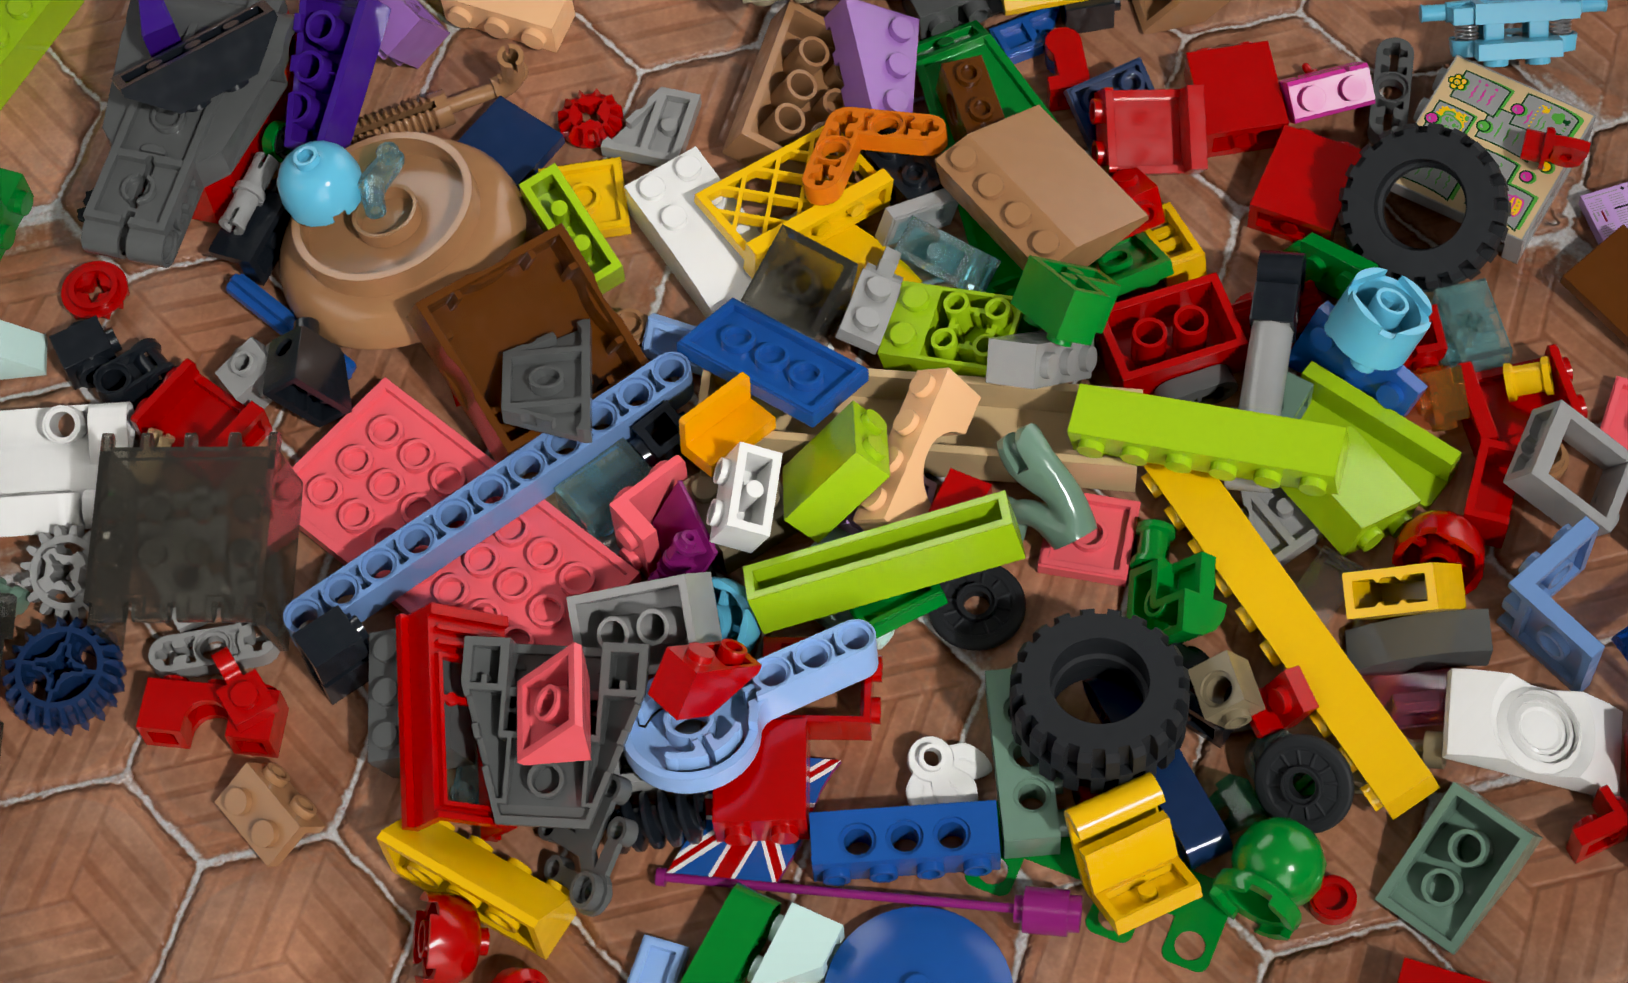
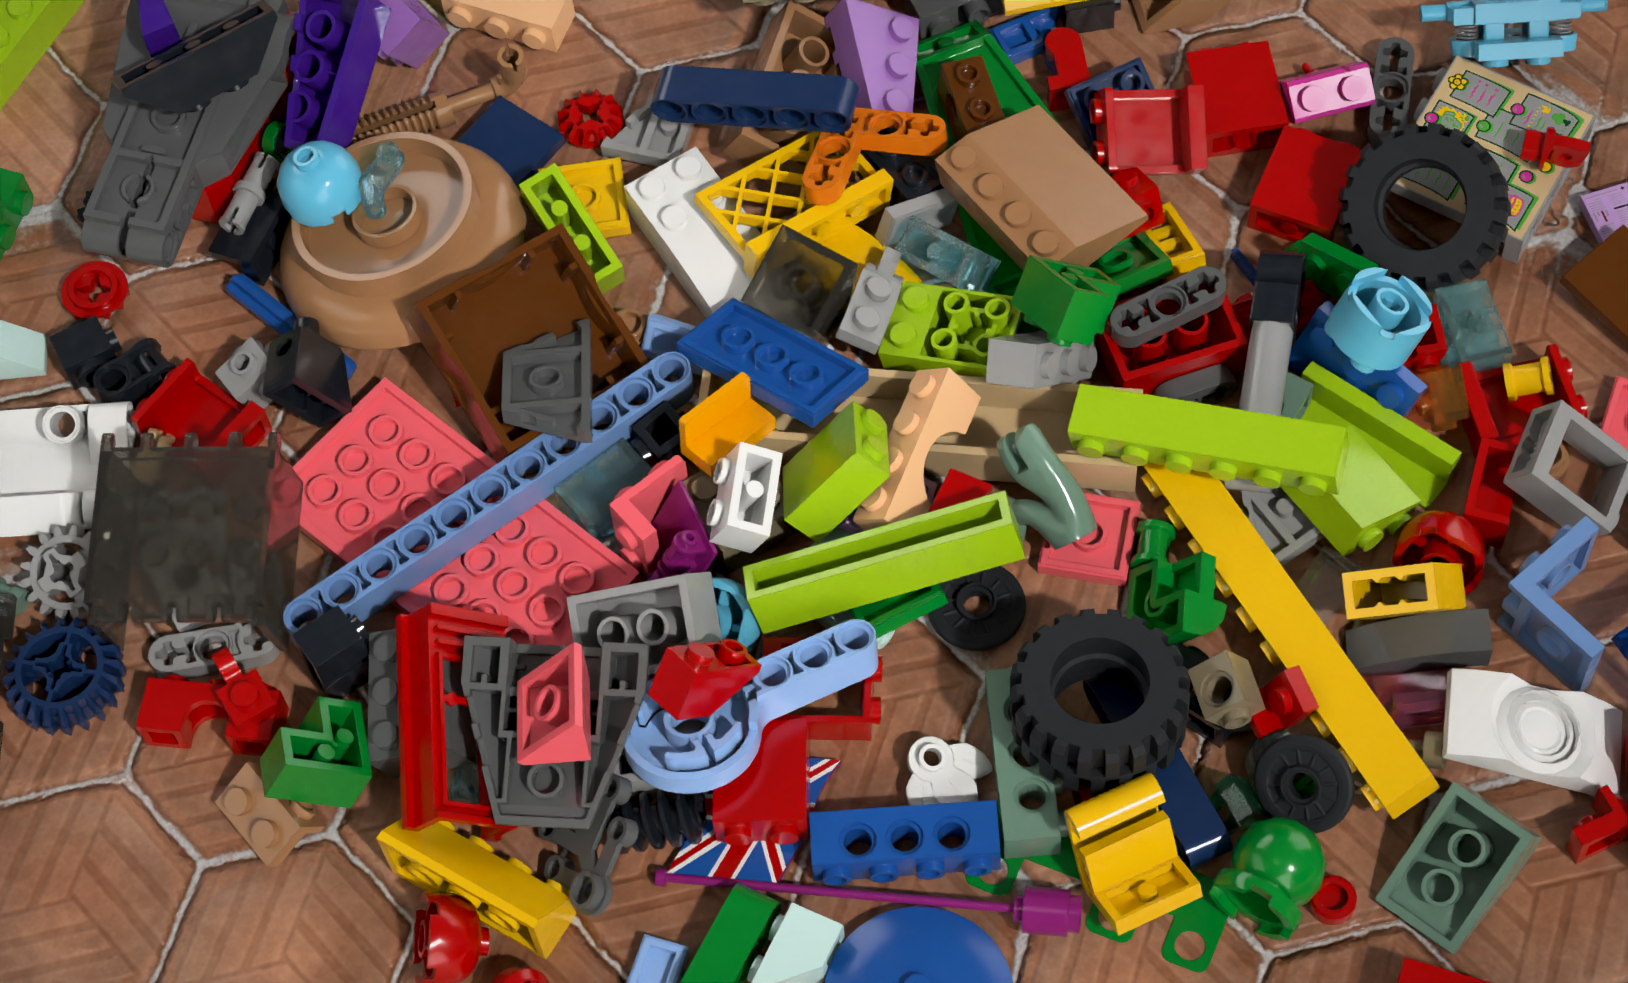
(321, 759): none -> green brick
(755, 98): none -> dark blue beam
(1178, 290): none -> dark grey beam
(1246, 263): none -> blue leg

